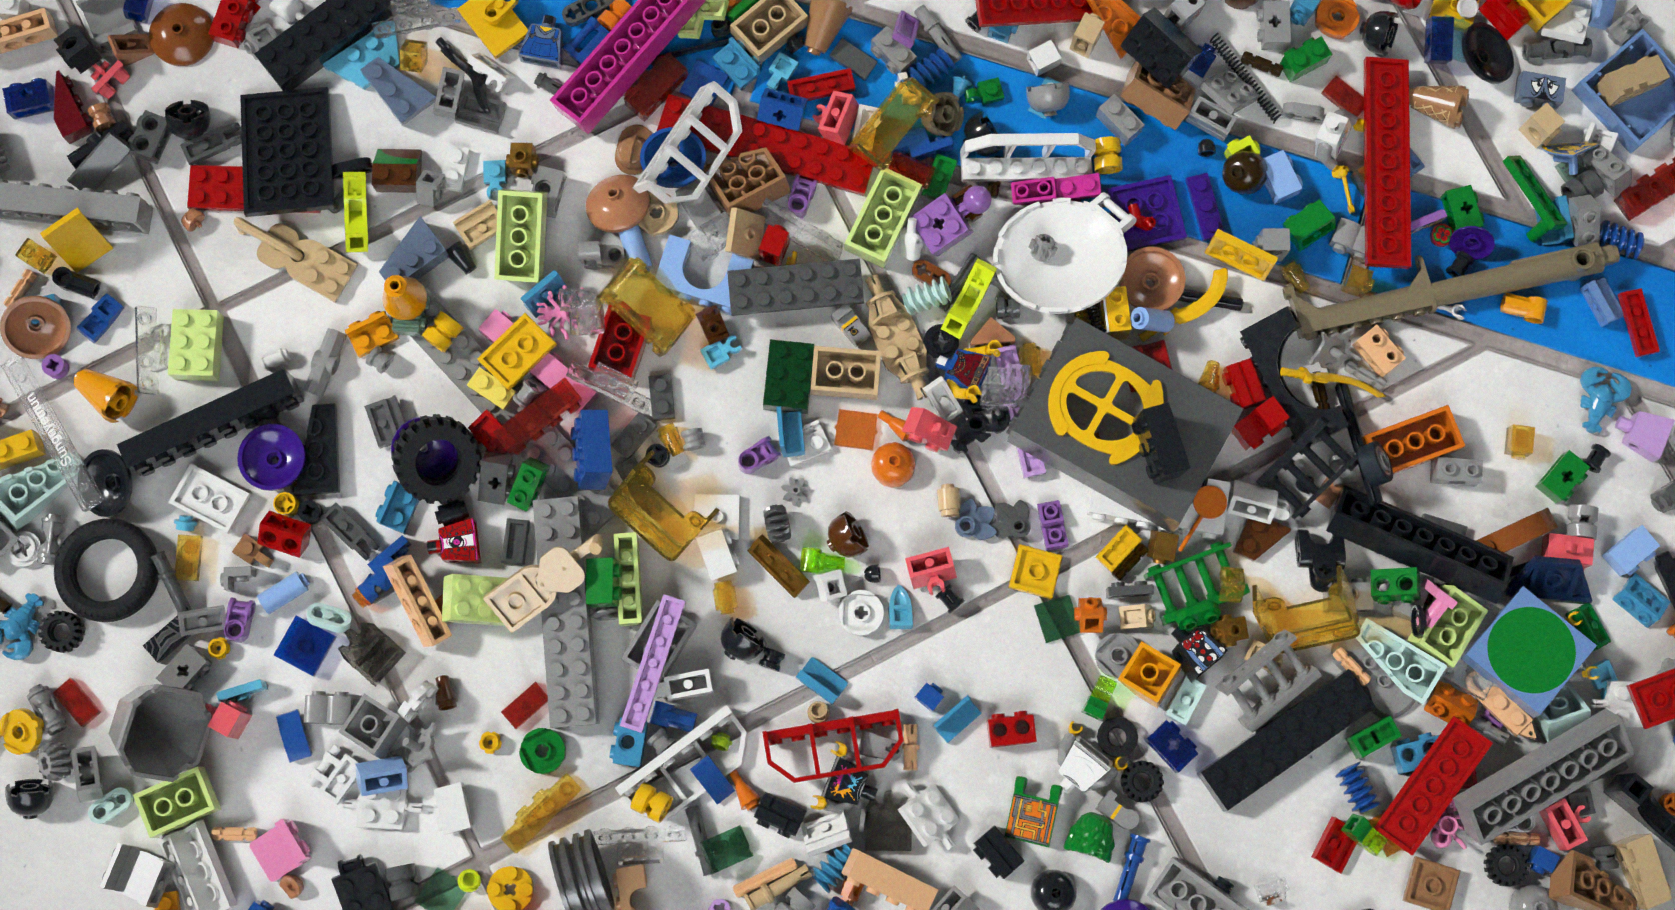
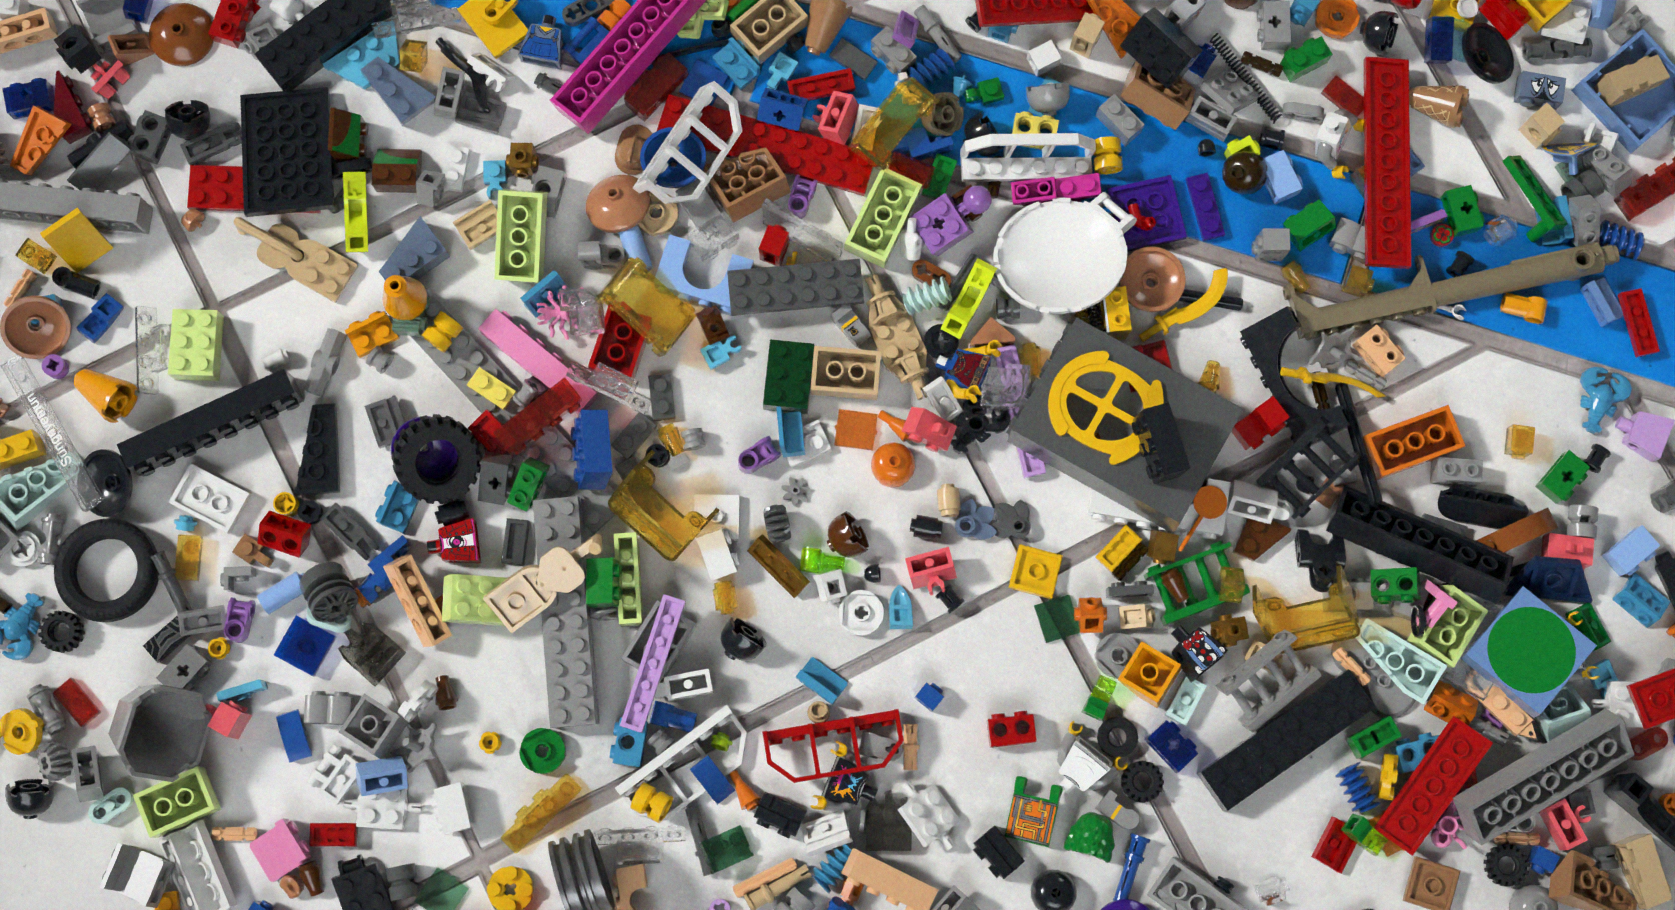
(38, 139): none -> orange wing
(261, 447): dark purple dish -> none
(311, 877): none -> reddish brown cone
(328, 592): none -> dark grey wheel
(333, 834): none -> red plate
(346, 135): none -> reddish brown slope
(461, 257): black cone -> none
(469, 880): neon yellow plate -> none
(517, 351): yellow tile -> none
(525, 705): clear red plate -> none
(744, 233): tan plate -> none
(771, 659): black wheel -> none
(926, 527): none -> black brick
(957, 719): dark azure panel -> none
(1035, 124): none -> light yellow brick
(1042, 247): light grey gear -> none
(1052, 525): medium lavender slope -> none
(1152, 319): light blue brick -> none
(1175, 584): none -> reddish brown cone
(1198, 615): green plate -> none
(1241, 255): yellow tile -> none
(1244, 384): red brick -> none
(1272, 137): none -> black bush
(1343, 173): yellow hinge -> none
(1375, 464): black wheel -> none
(1388, 776): none -> yellow plate
(1473, 241): dark purple dish -> none
(1480, 507): none -> black brick
(1500, 230): none -> clear head
(1647, 744): none -> clear red plate

